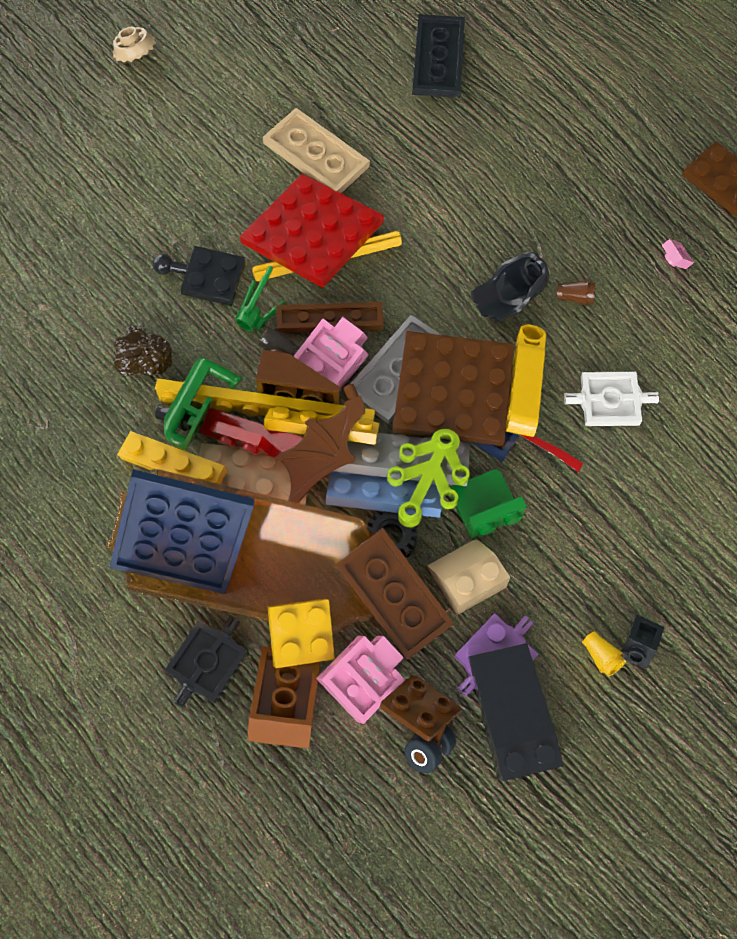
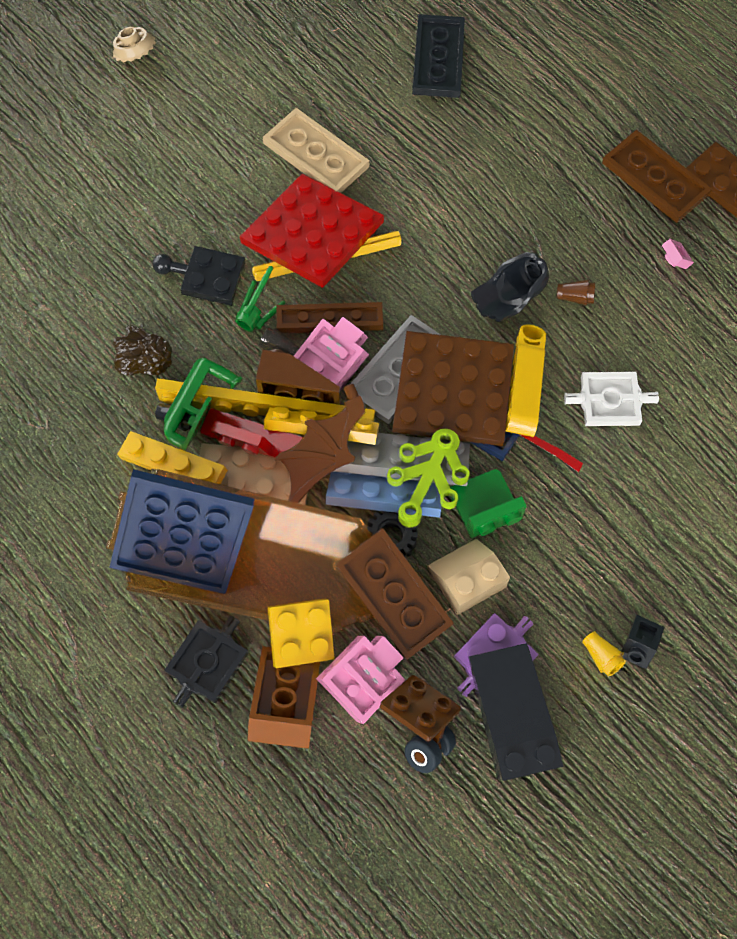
(656, 176): none -> reddish brown plate

